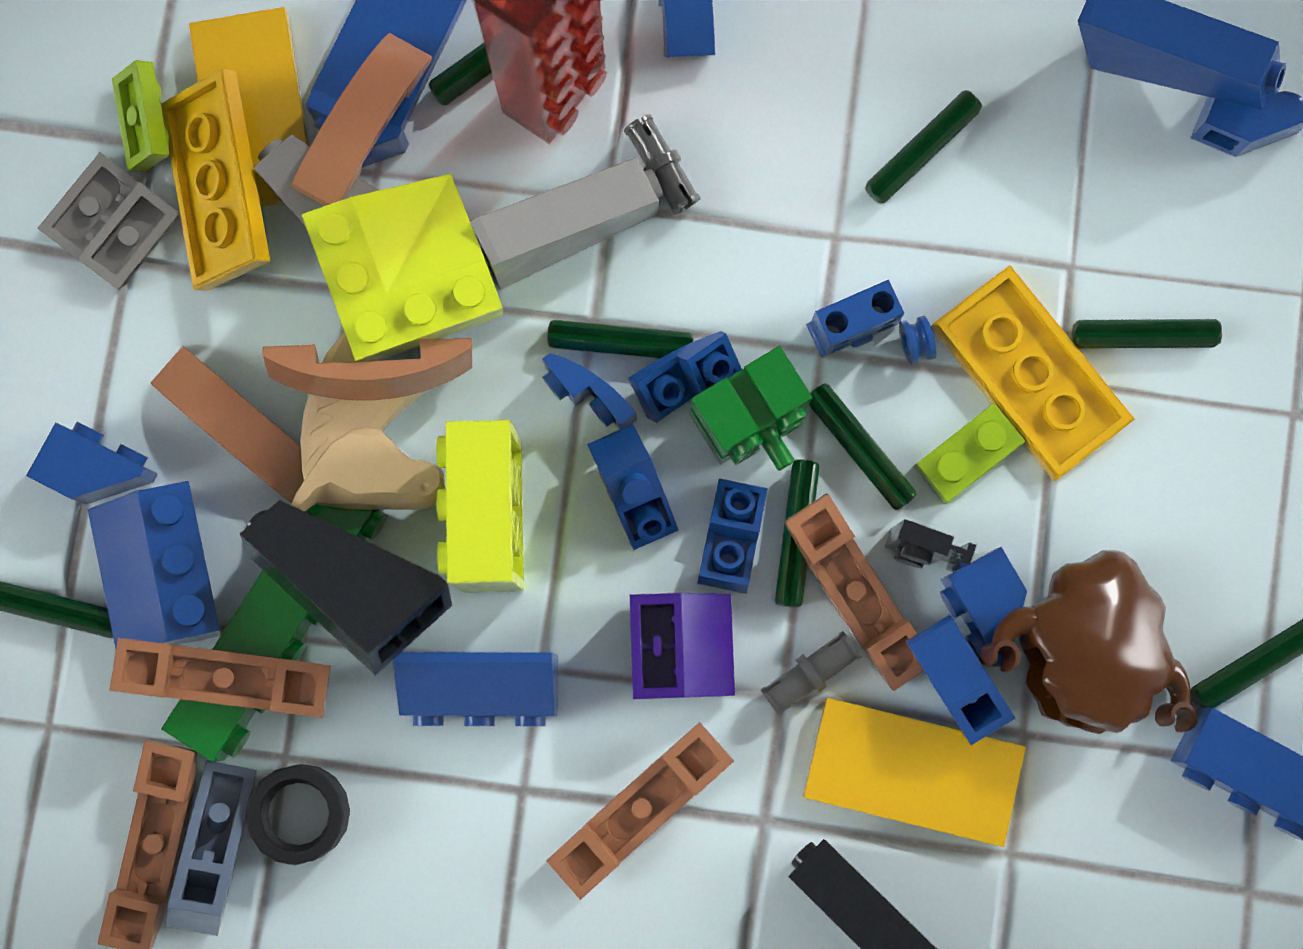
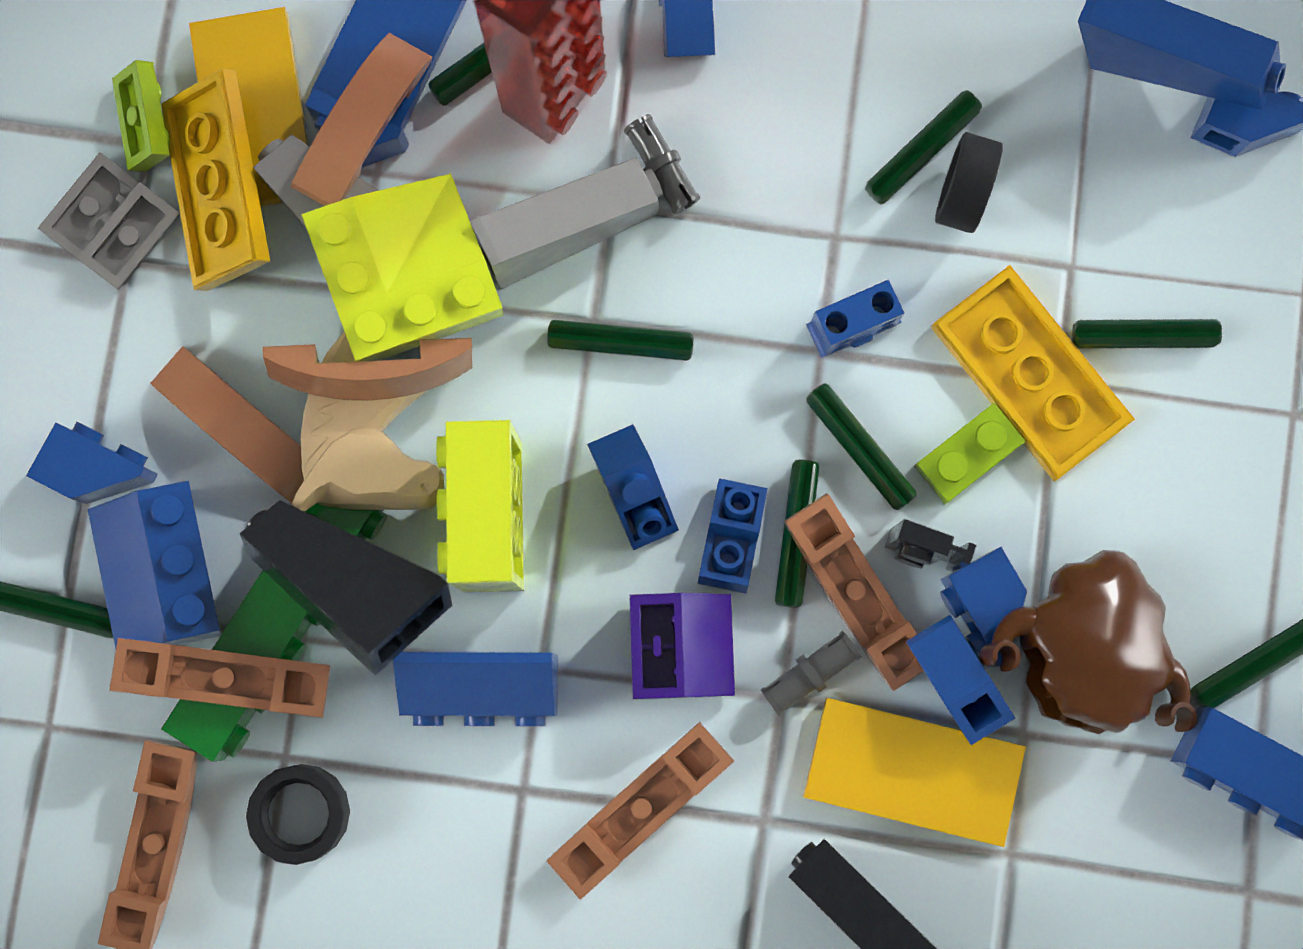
(210, 849): sand blue slope -> none
(577, 383): blue slope -> none
(684, 374): blue slope -> none
(753, 410): green brick -> none
(917, 340): blue bush -> none
(969, 182): none -> black tyre

